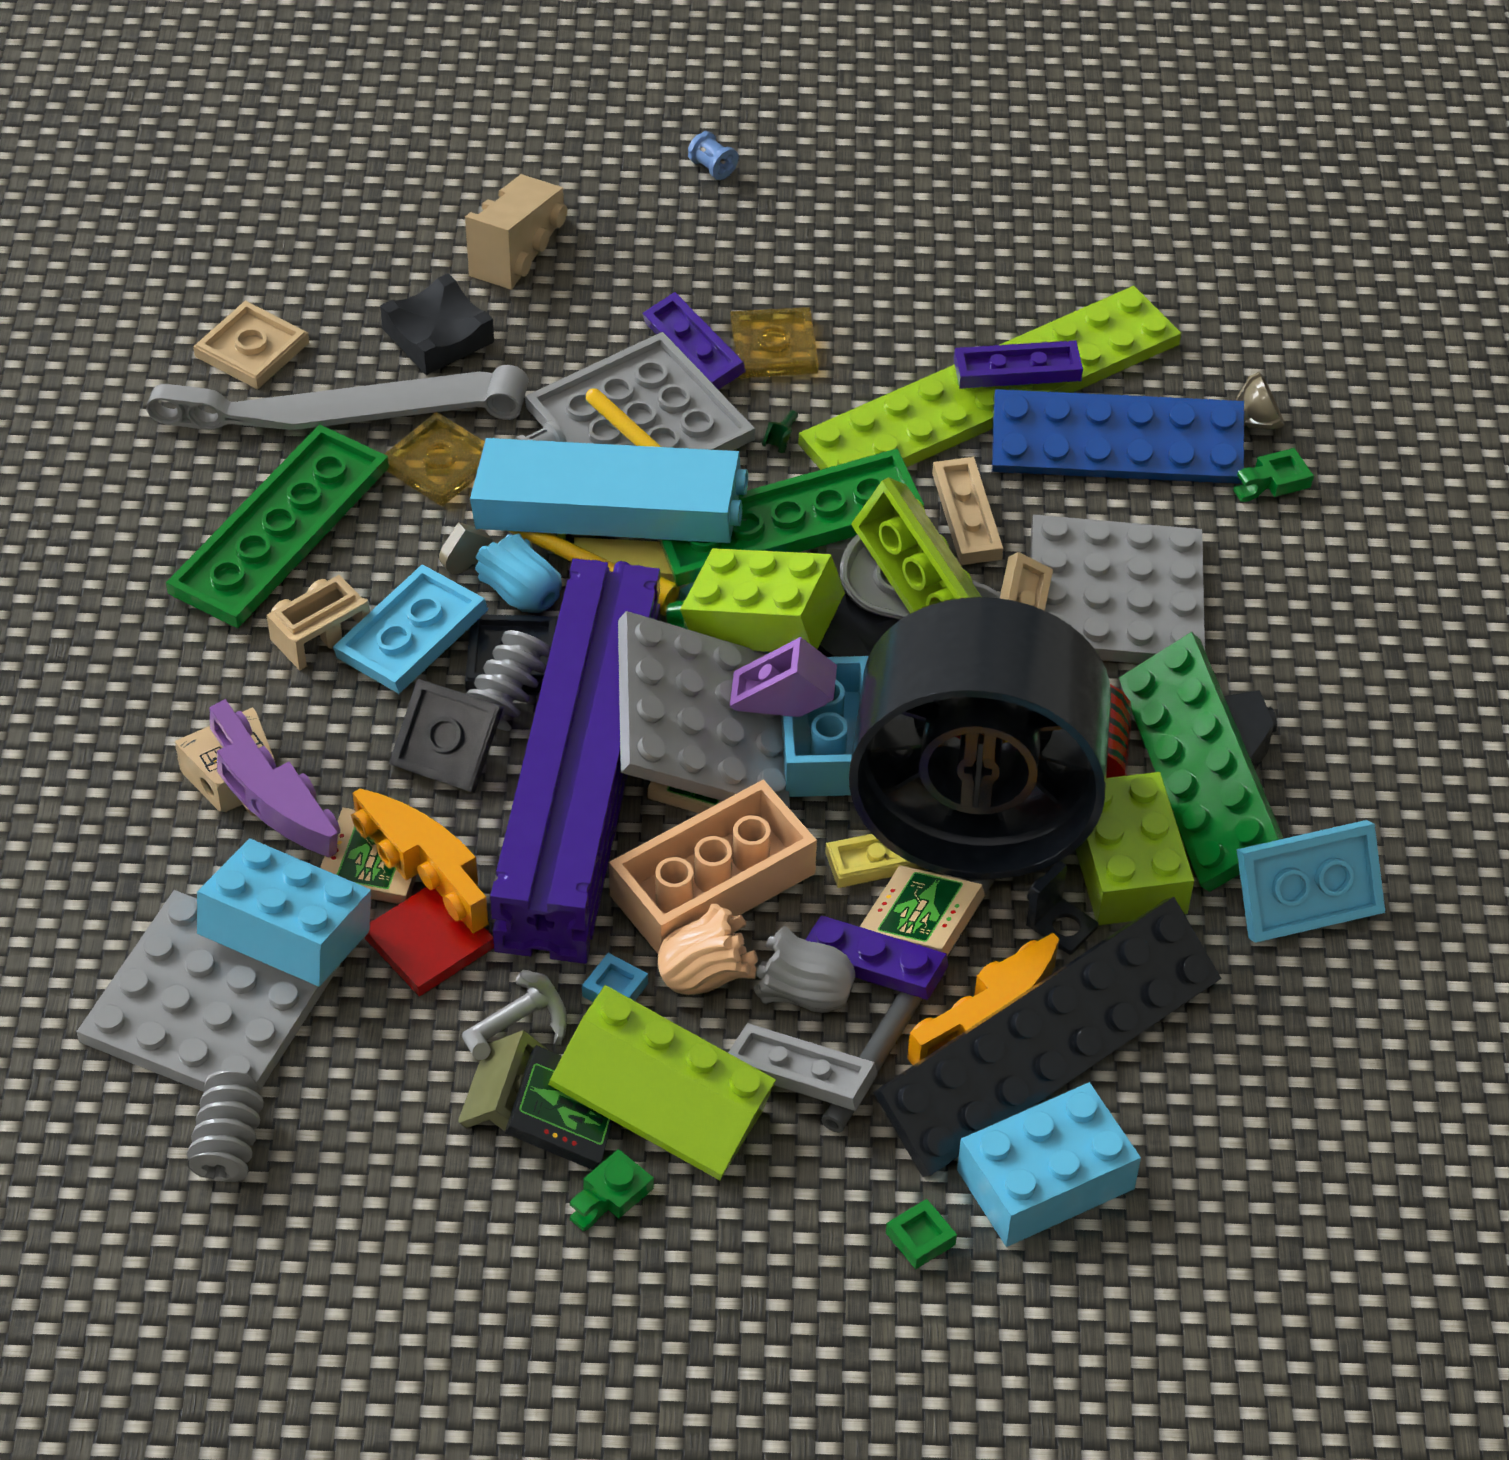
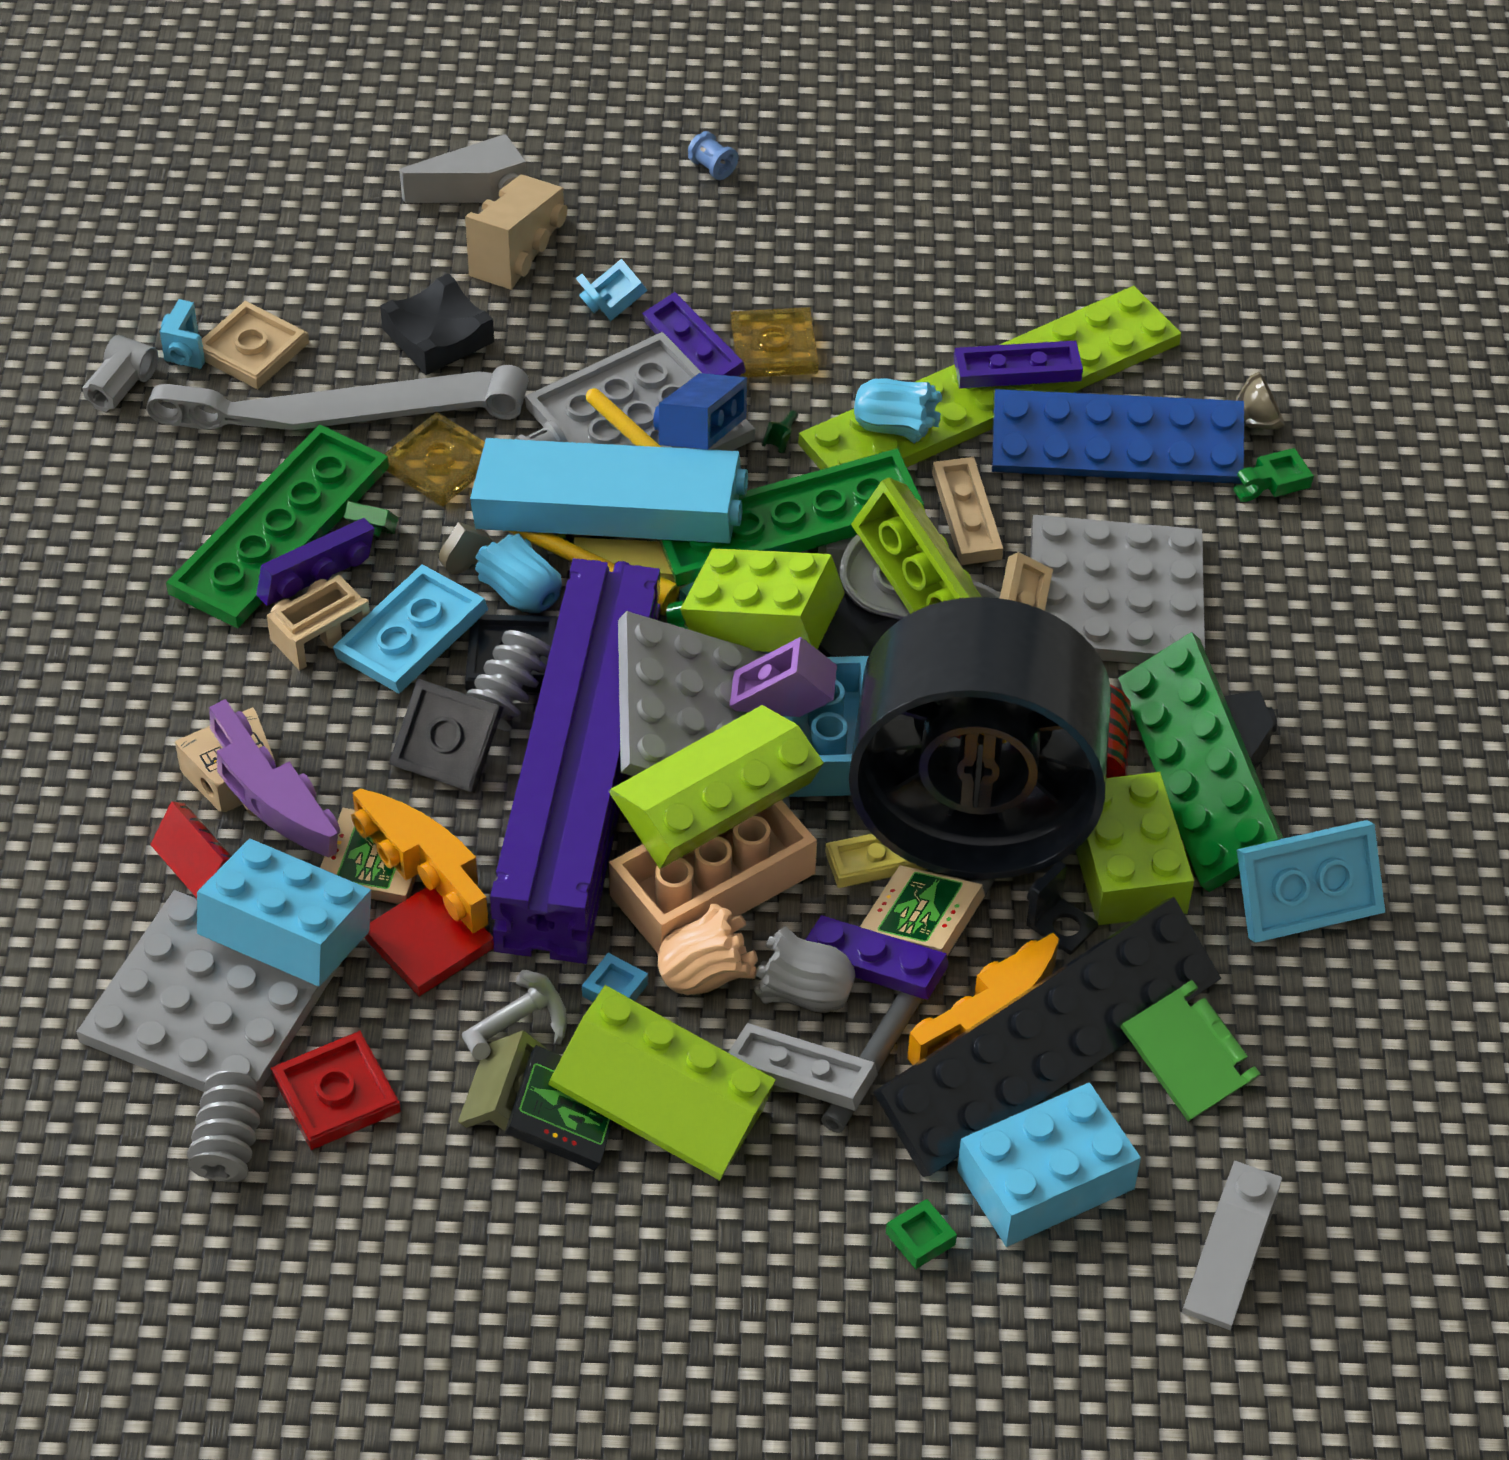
(122, 366): none -> light grey piece
(180, 336): none -> medium azure bracket
(188, 847): none -> red brick
(315, 561): none -> dark purple plate
(335, 1090): none -> red tile
(379, 518): none -> green plate
(463, 174): none -> light grey slope
(611, 1186): green plate -> none
(612, 290): none -> medium azure bracket
(701, 411): none -> blue brick
(716, 783): none -> lime slope
(897, 407): none -> medium azure piece
(1189, 1051): none -> bright green piece
(1232, 1245): none -> light grey slope

